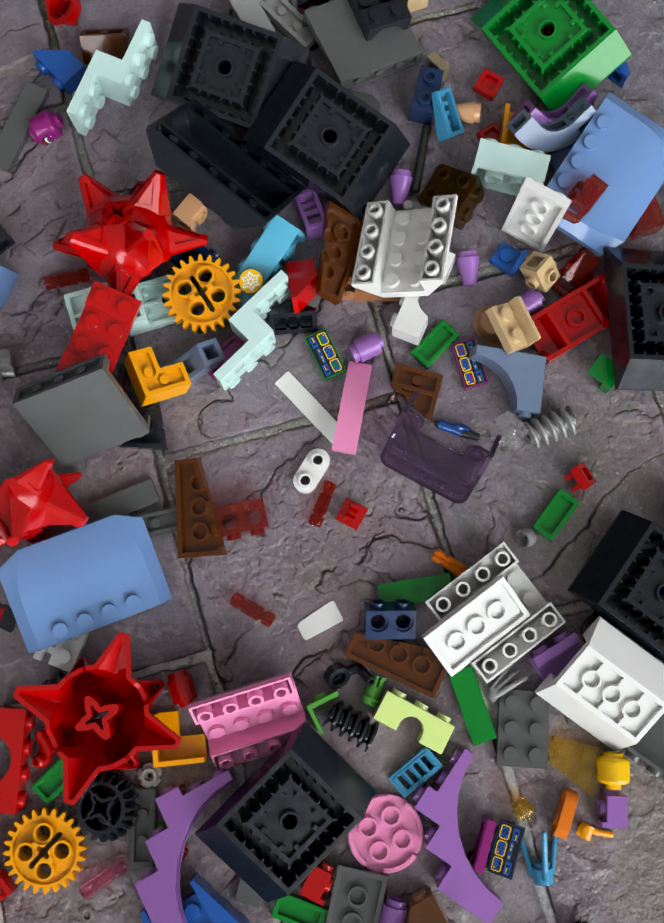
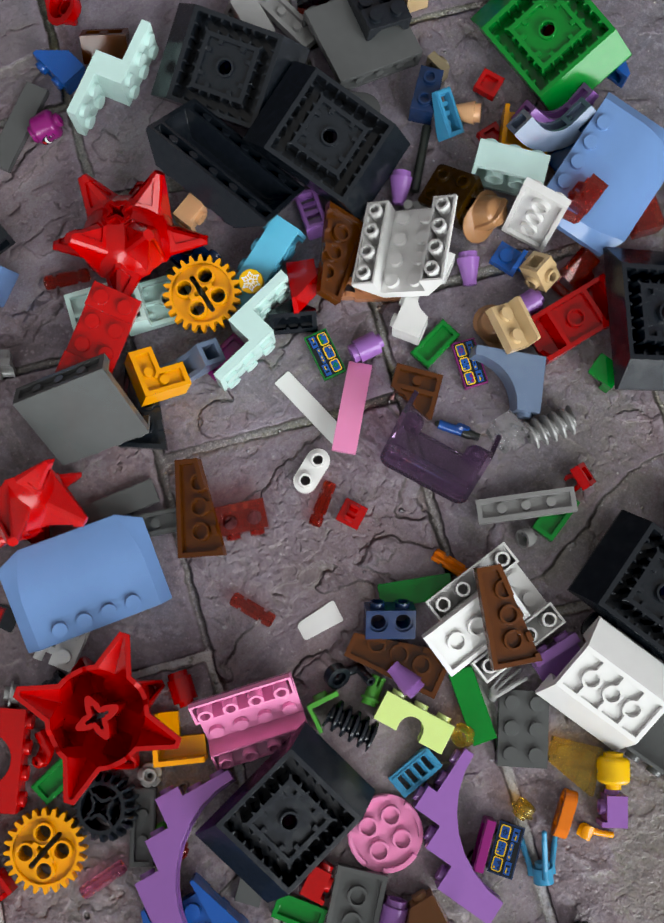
(8, 694): none -> light grey plate
(406, 680): none -> medium lavender cone
(457, 737): none -> clear yellow plate
(483, 216): none -> medium nougat piece
(503, 622): none -> reddish brown wing
(526, 505): none -> light grey plate

